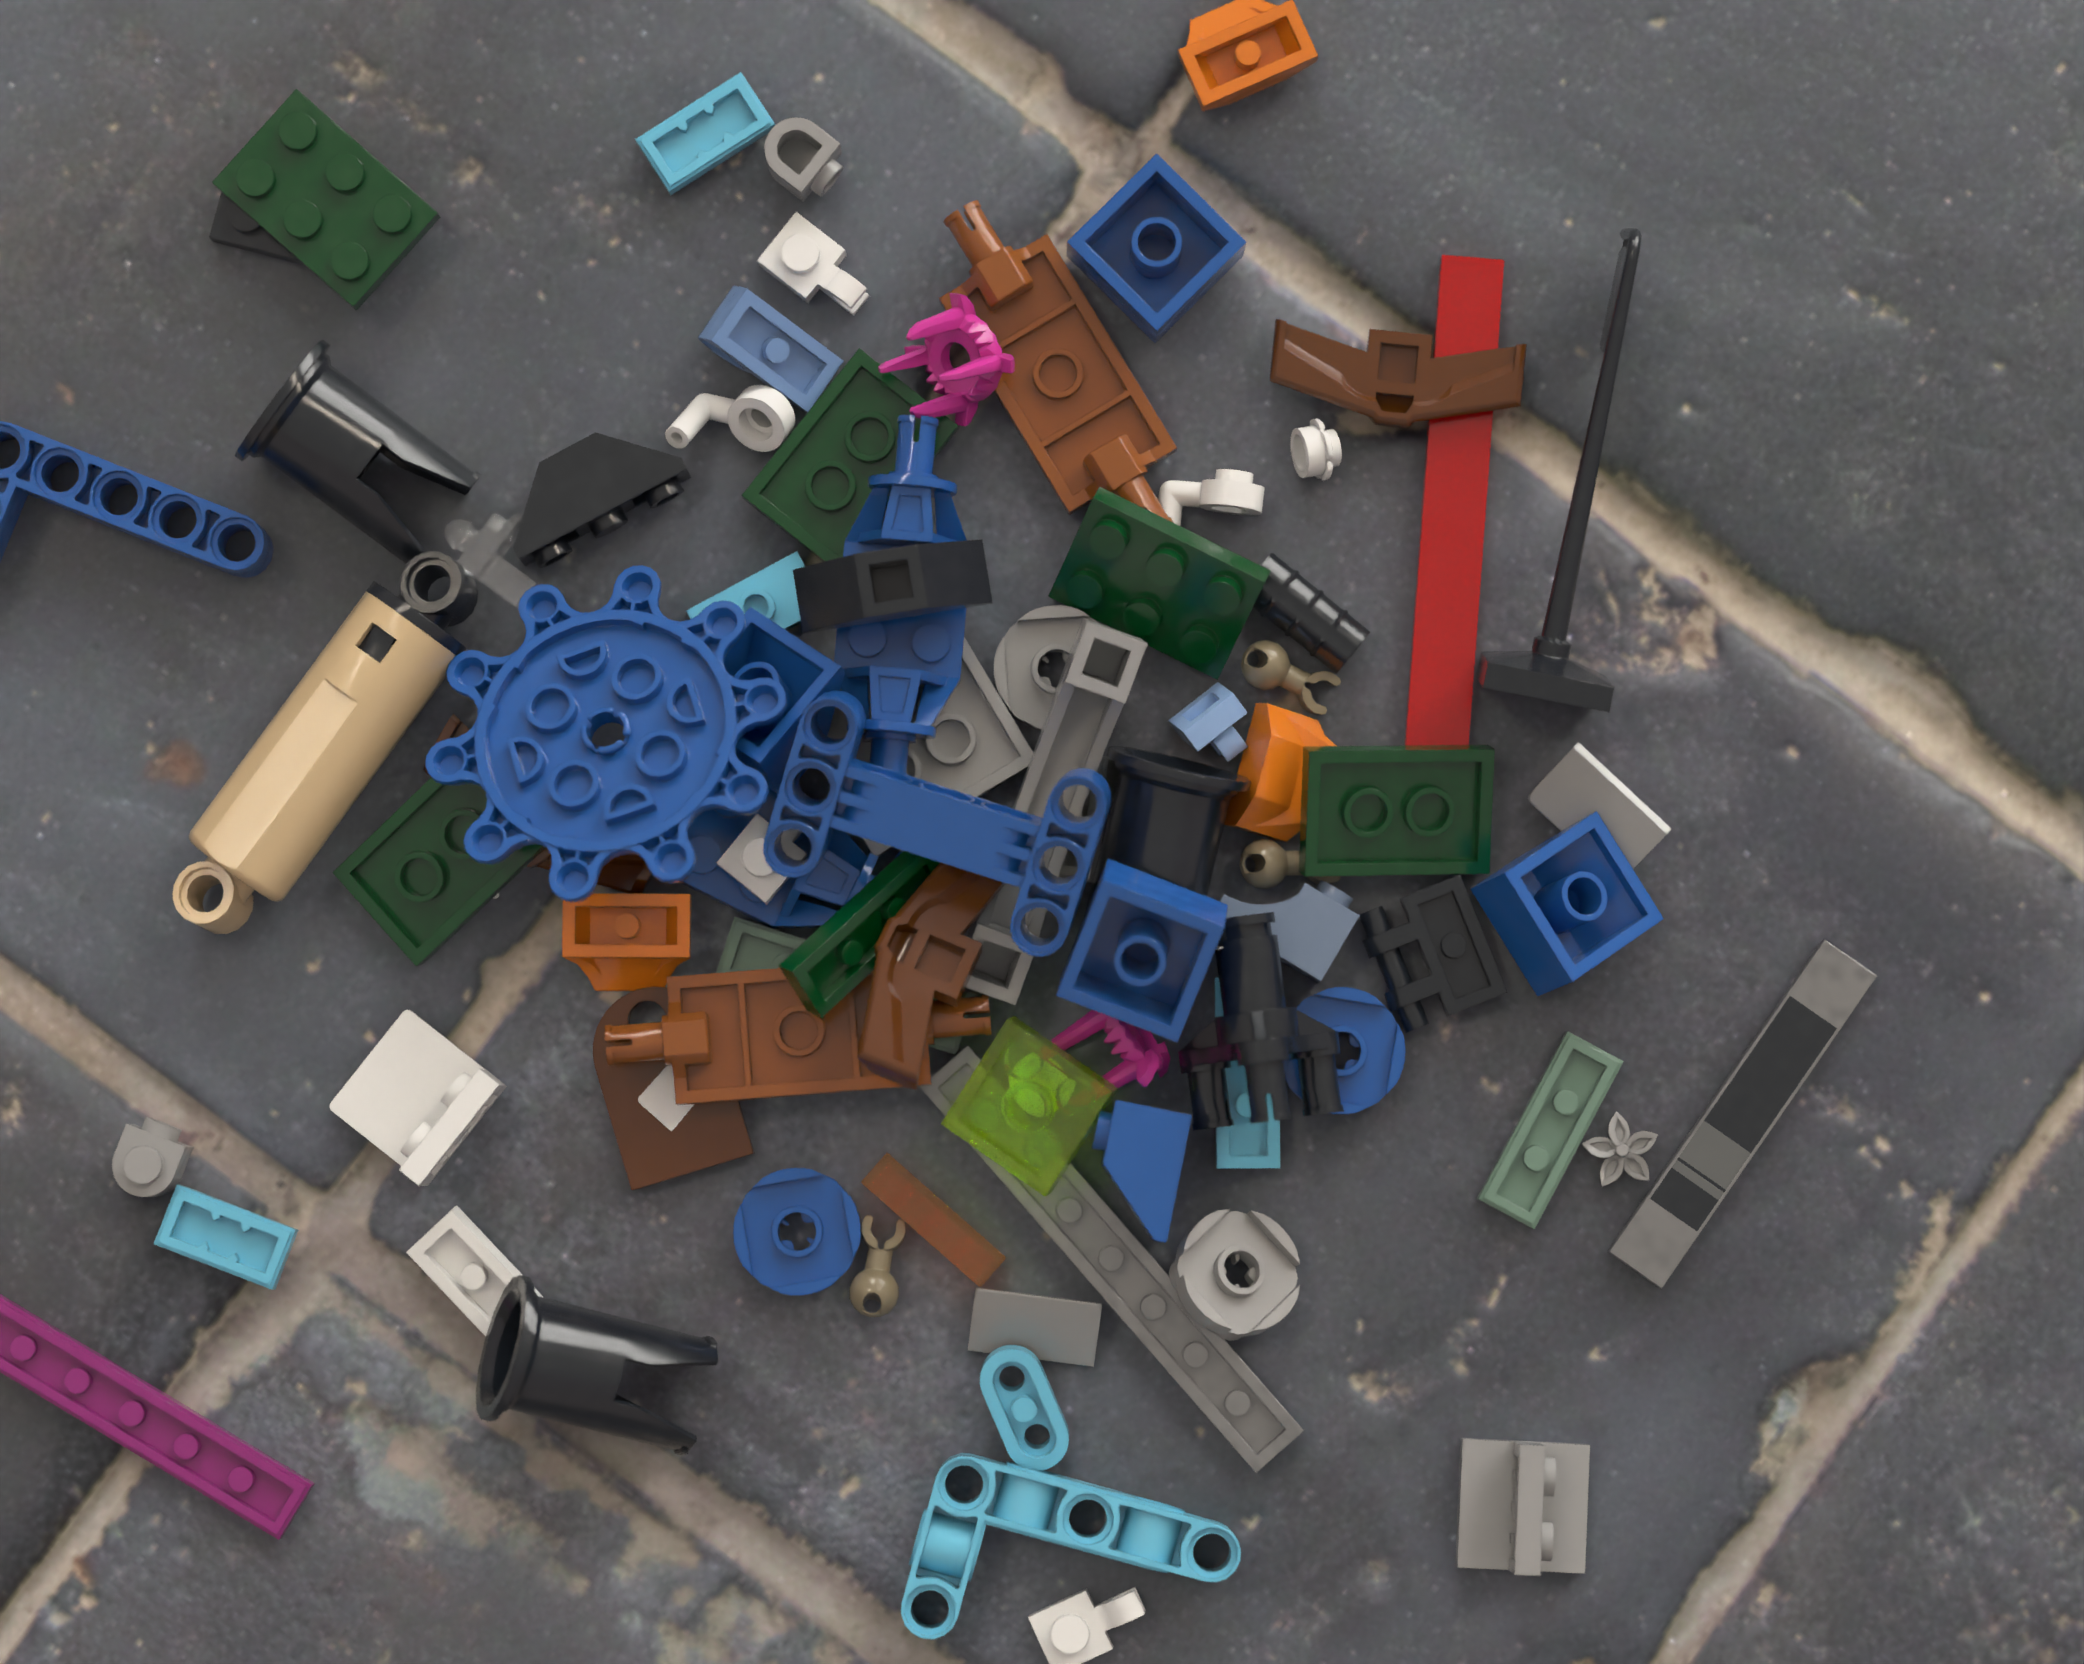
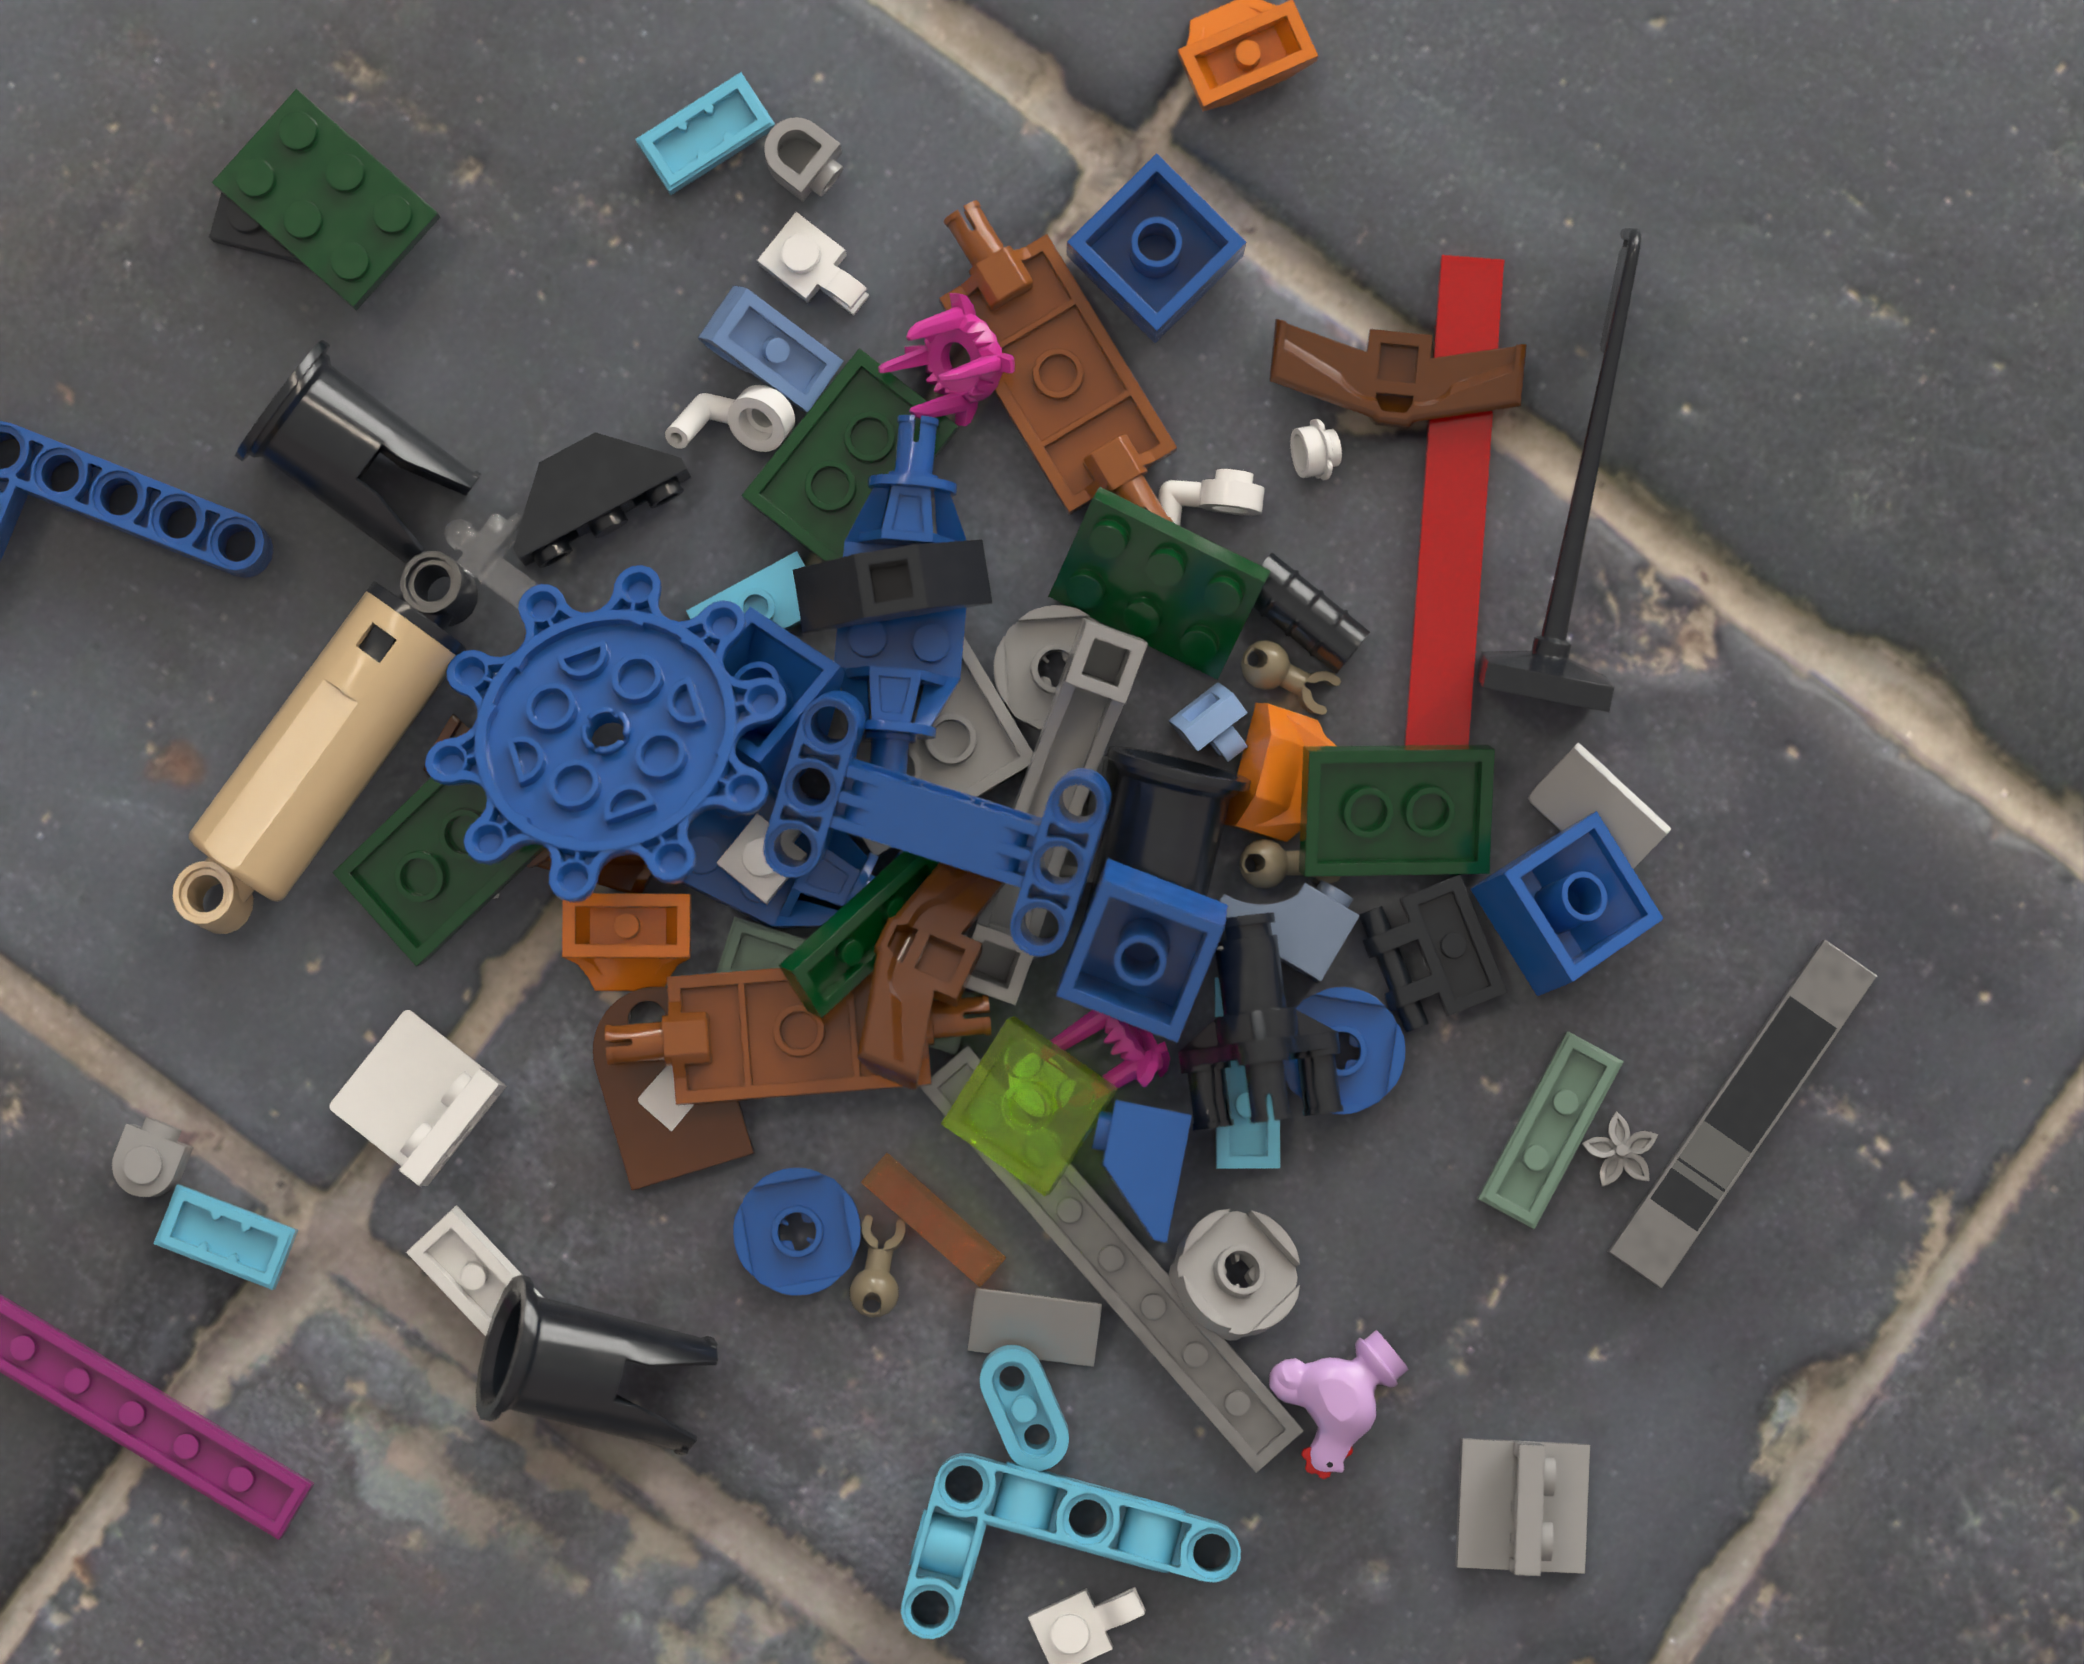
(1337, 1397): none -> lavender animal

